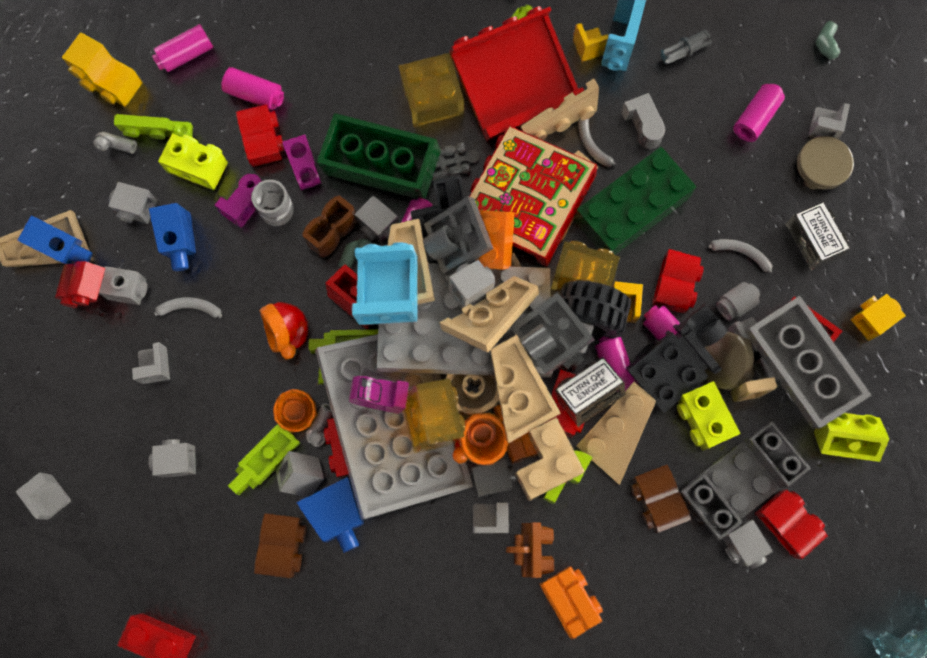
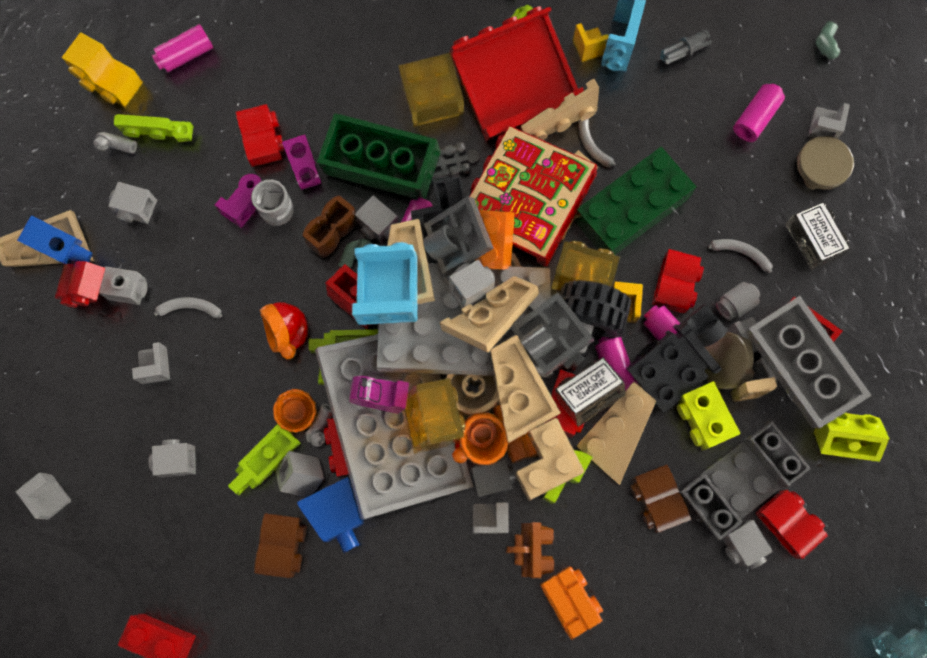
(173, 234): blue torso -> none
(193, 161): neon yellow brick -> none
(252, 88): dark pink brick -> none
(646, 120): light grey leg -> none
(877, 316): yellow brick -> none

